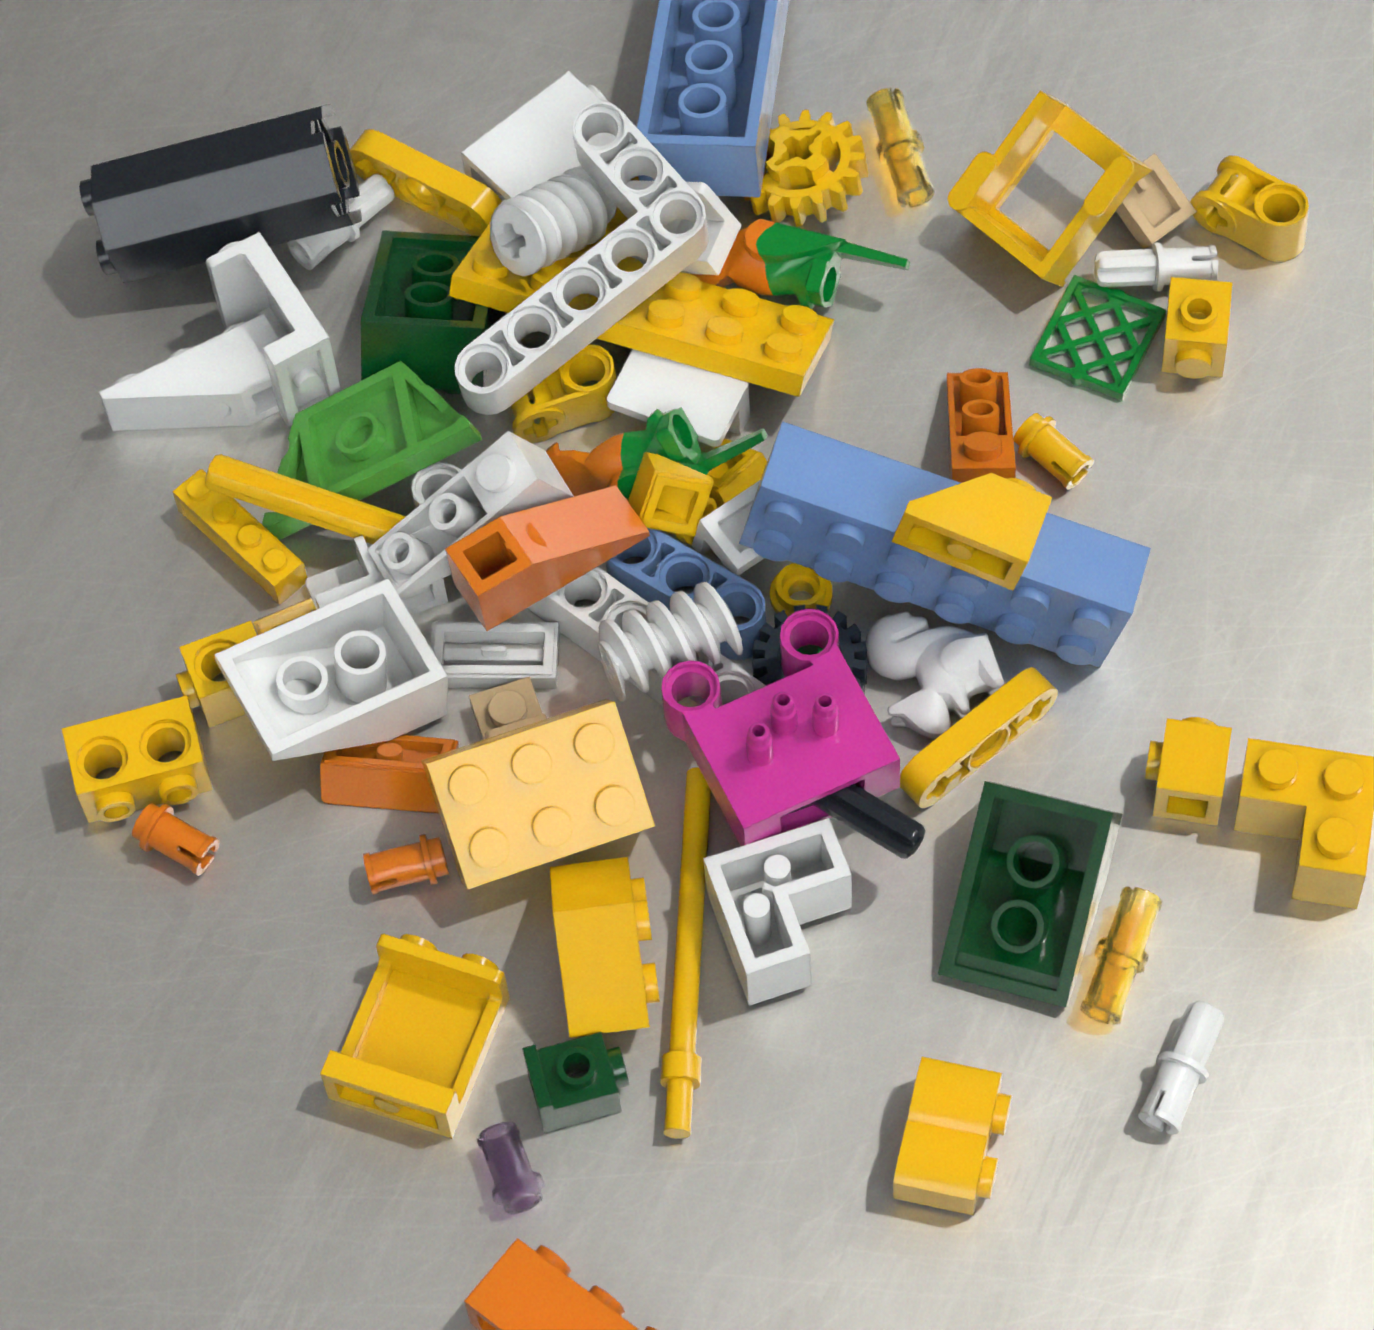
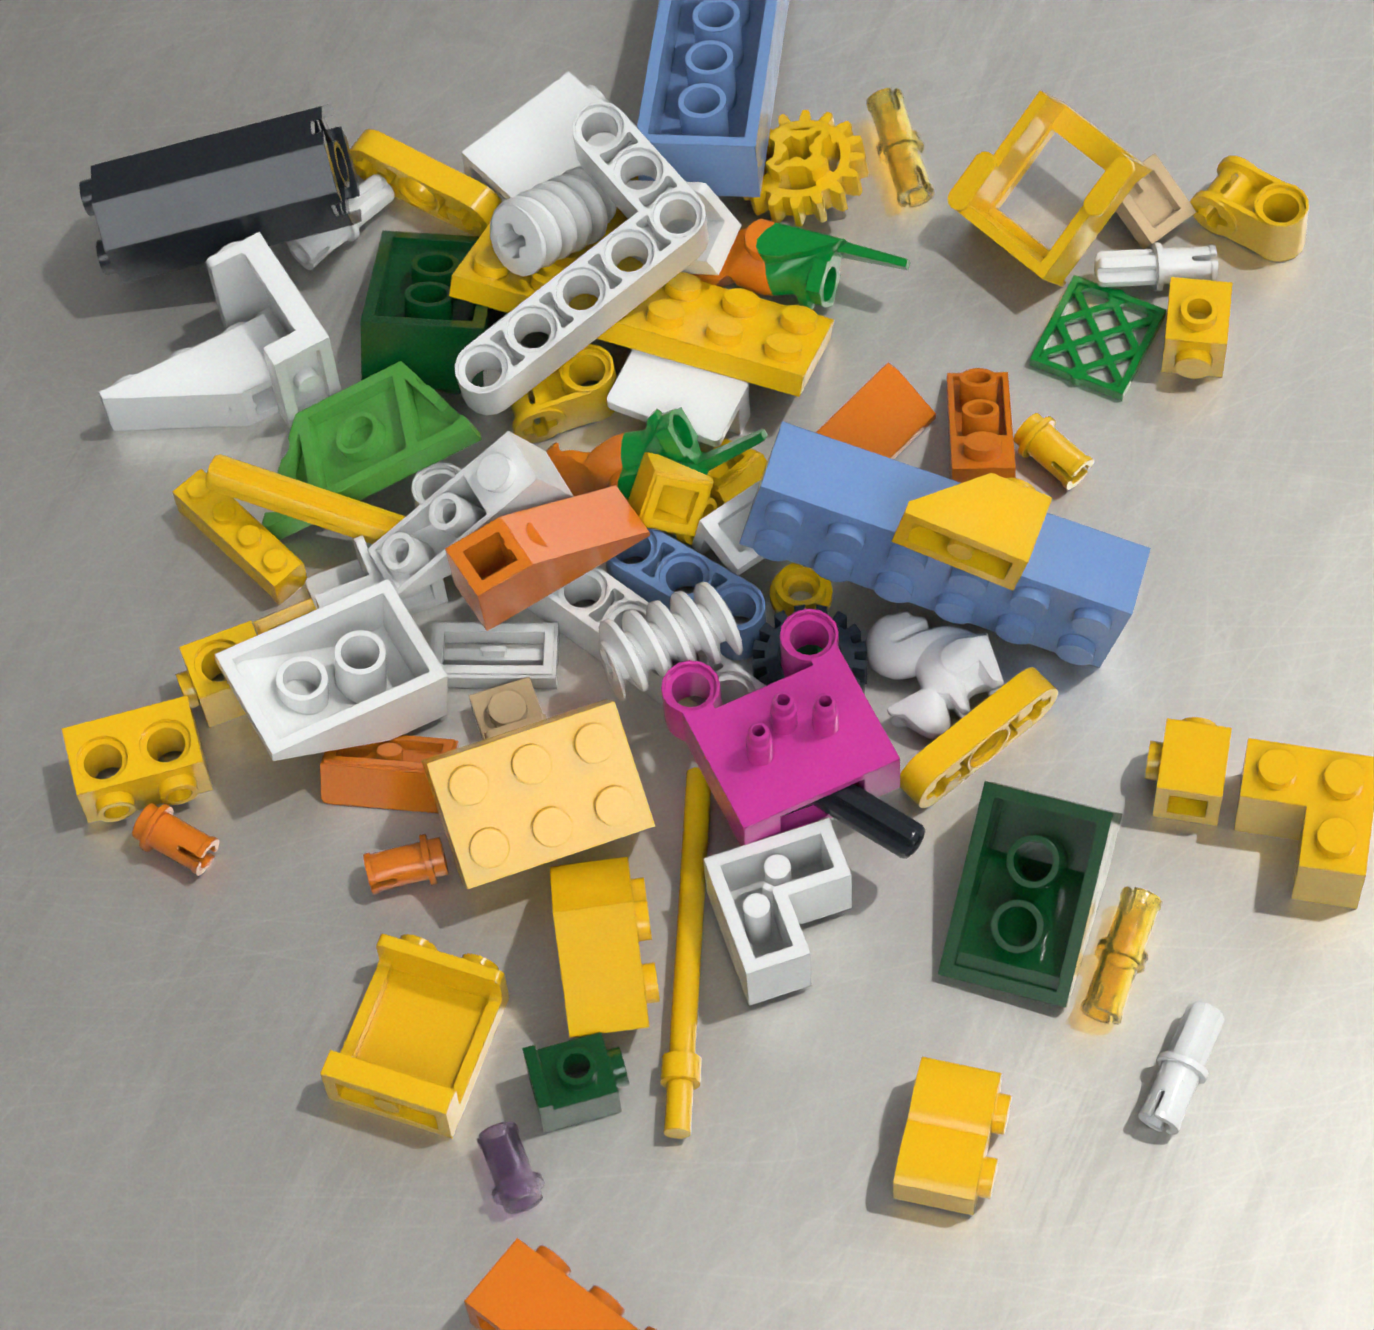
(881, 415): none -> orange slope

